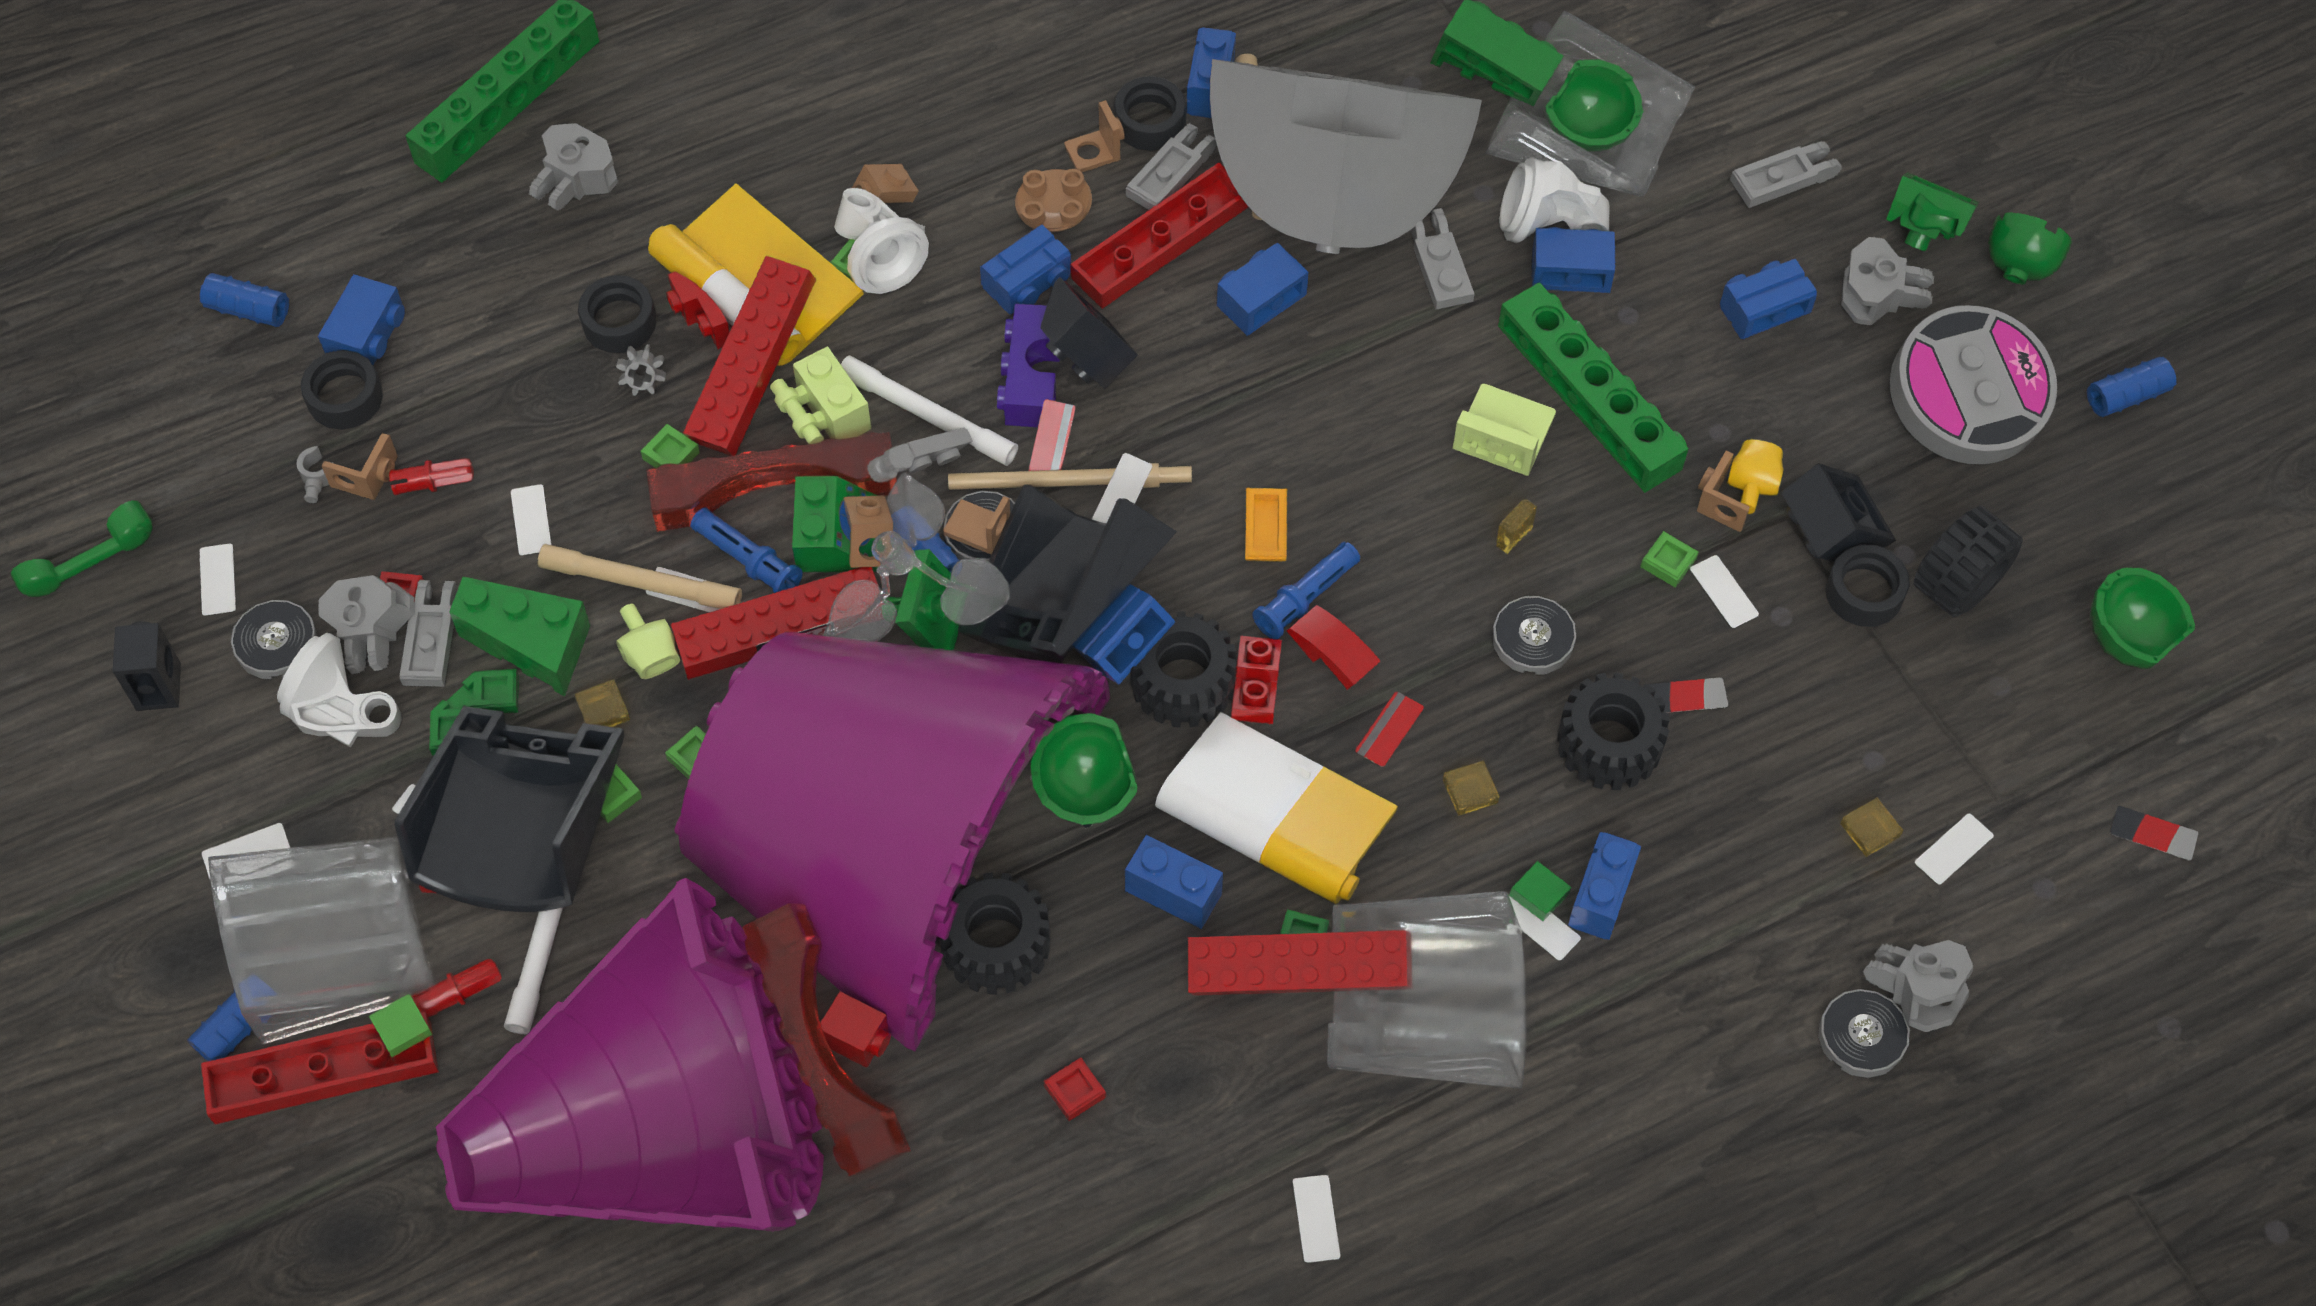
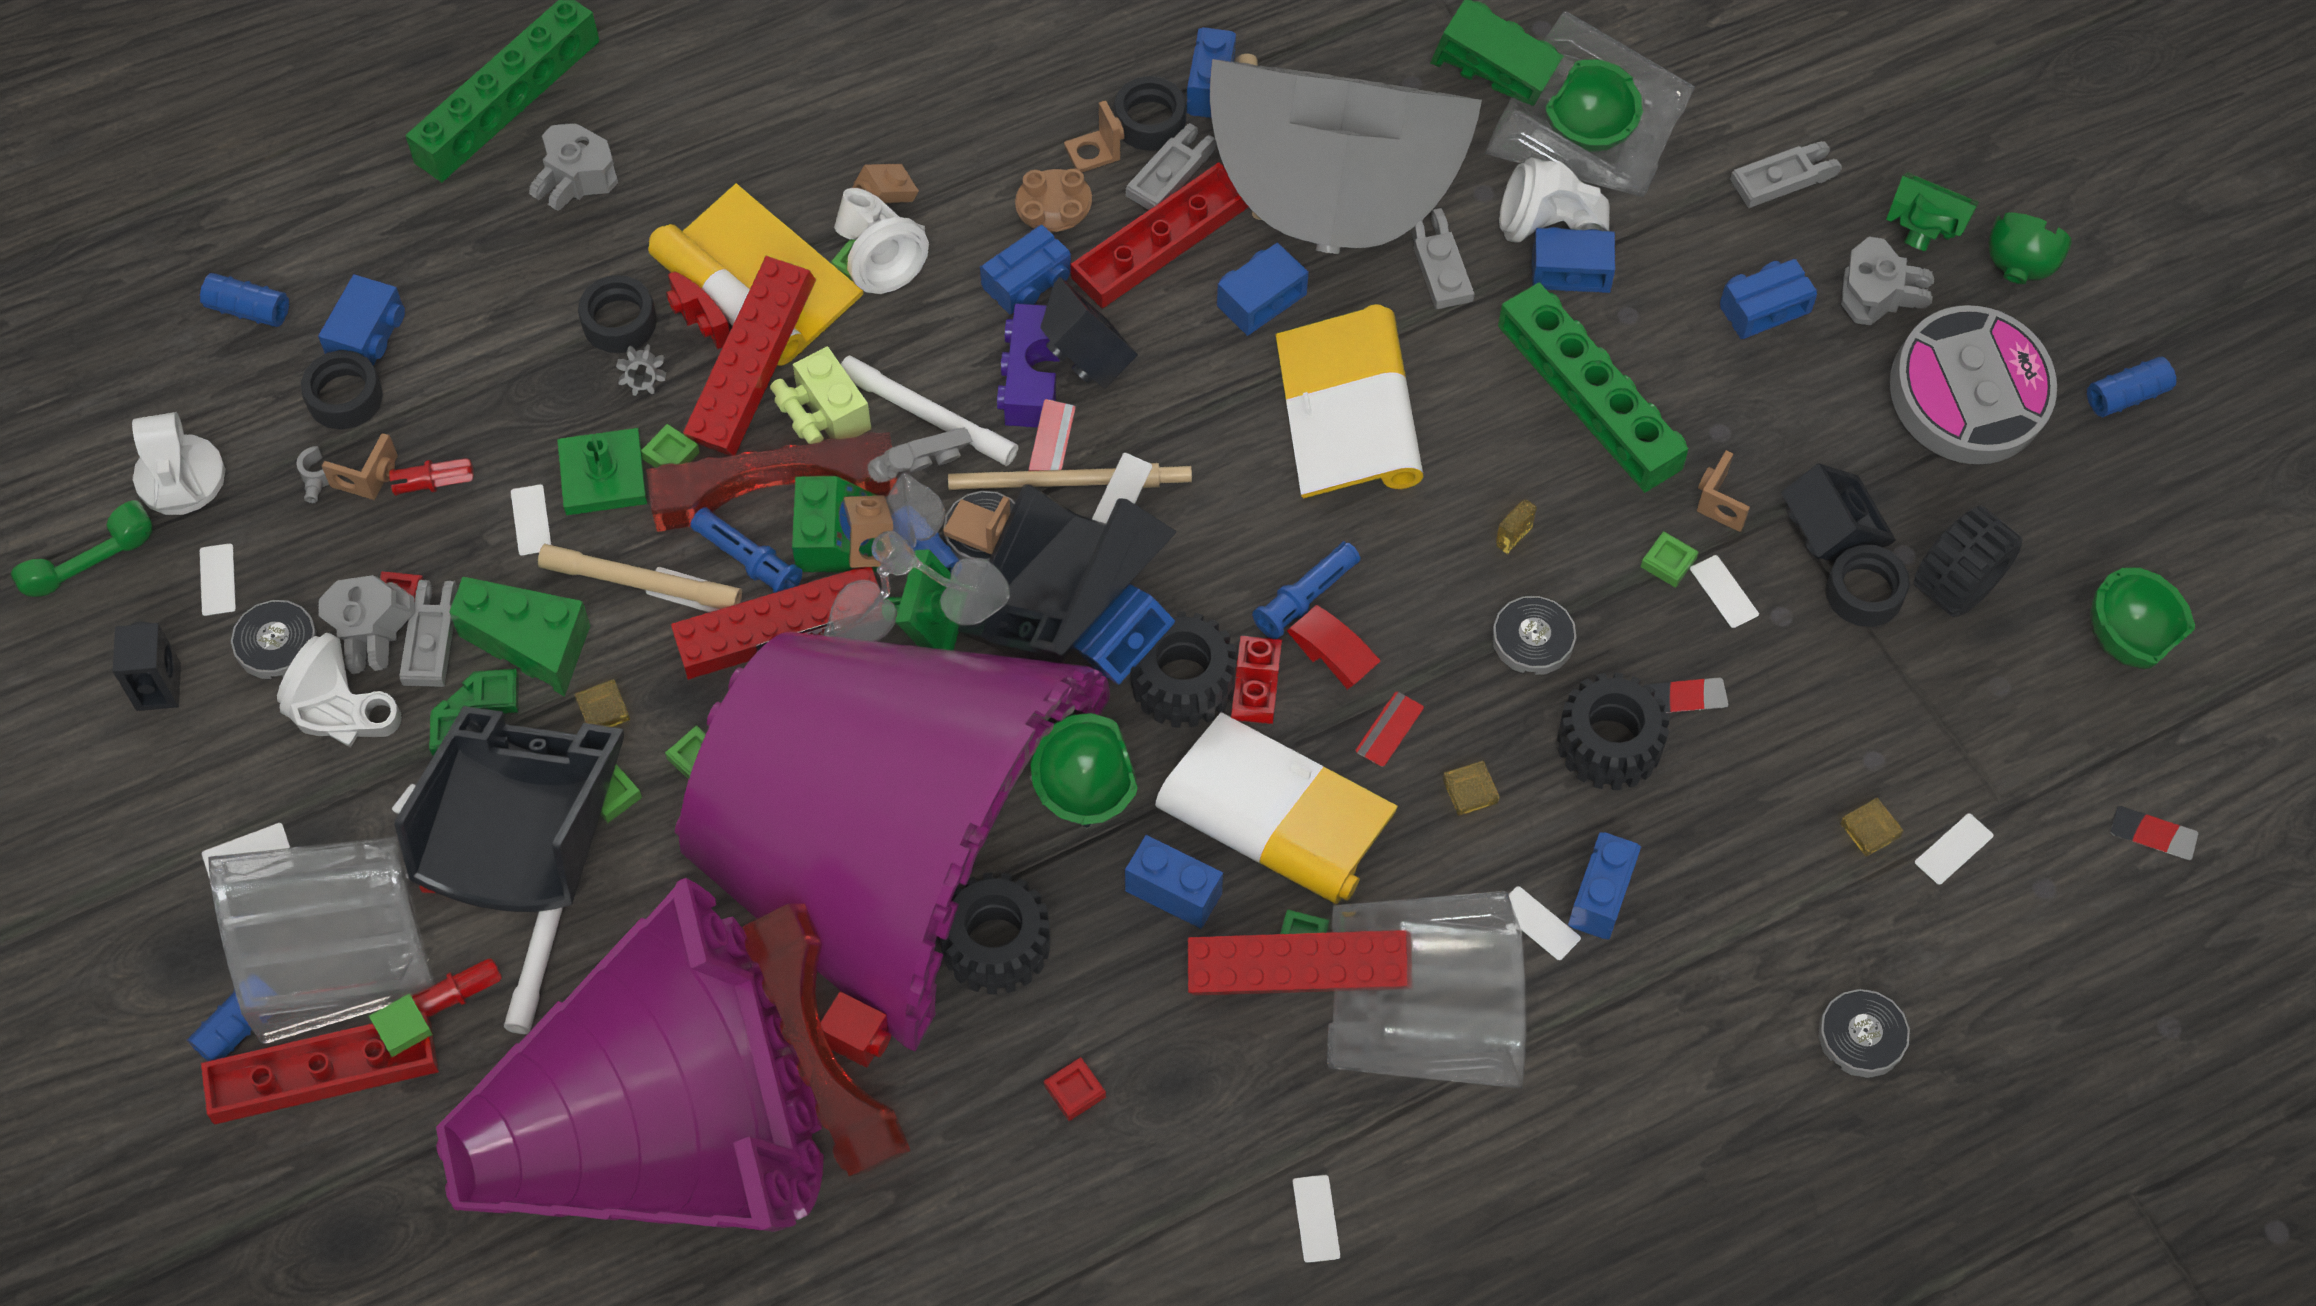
(174, 469): none -> white piece
(602, 471): none -> green tile
(647, 646): yellowish green piece -> none
(1266, 524): light orange tile -> none
(1349, 402): none -> door
(1503, 429): yellowish green bracket -> none
(1540, 891): green tile -> none
(1756, 471): yellow piece -> none
(1923, 981): light grey hinge -> none

